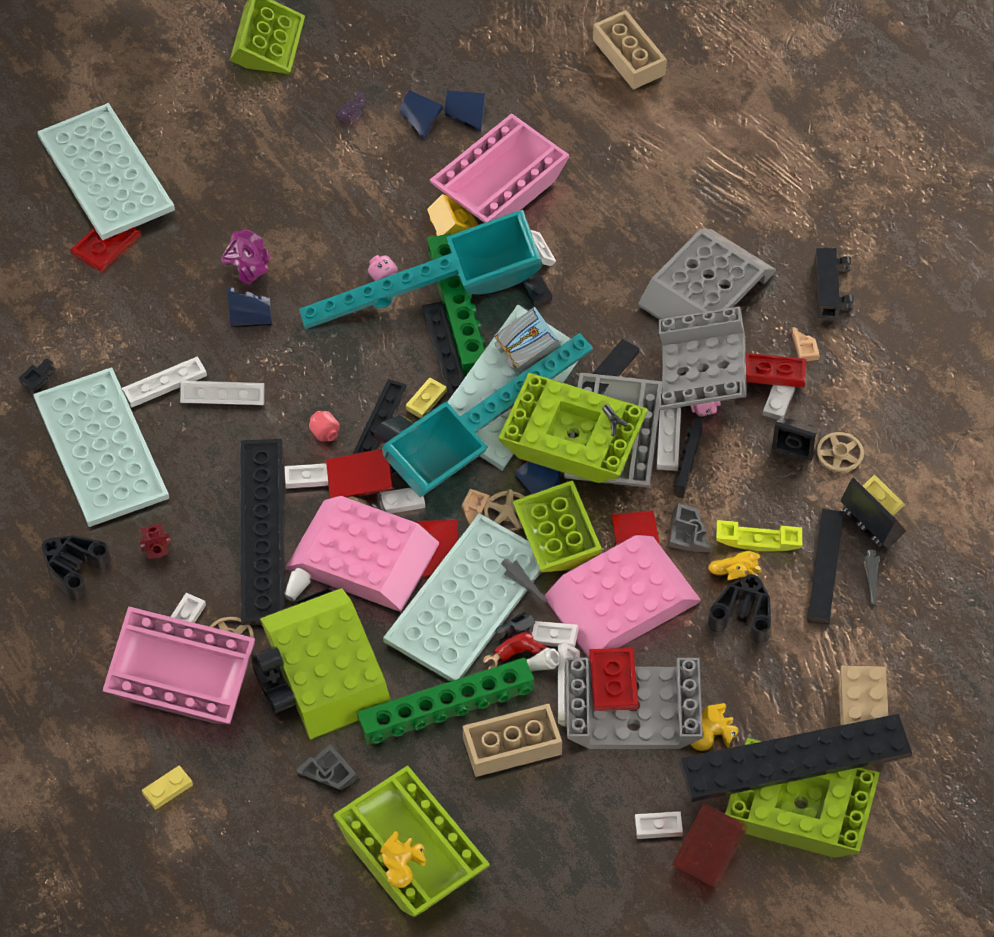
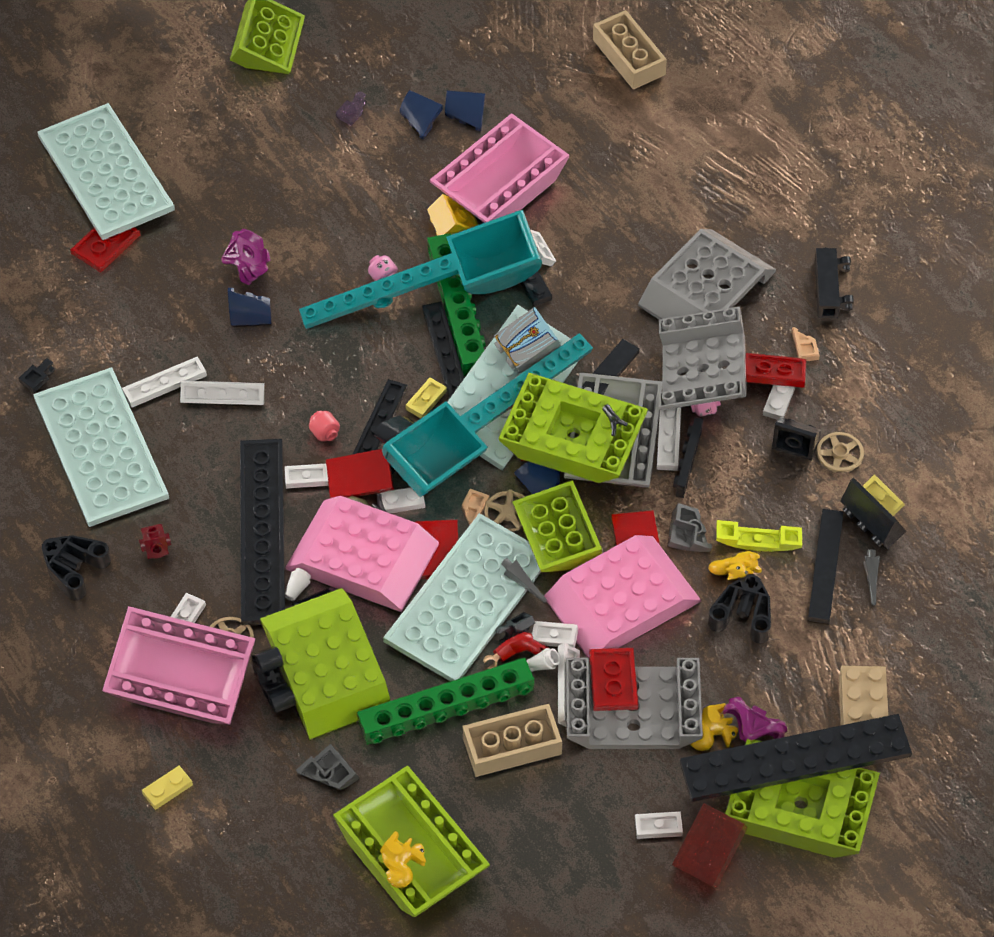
(753, 722): none -> magenta piece

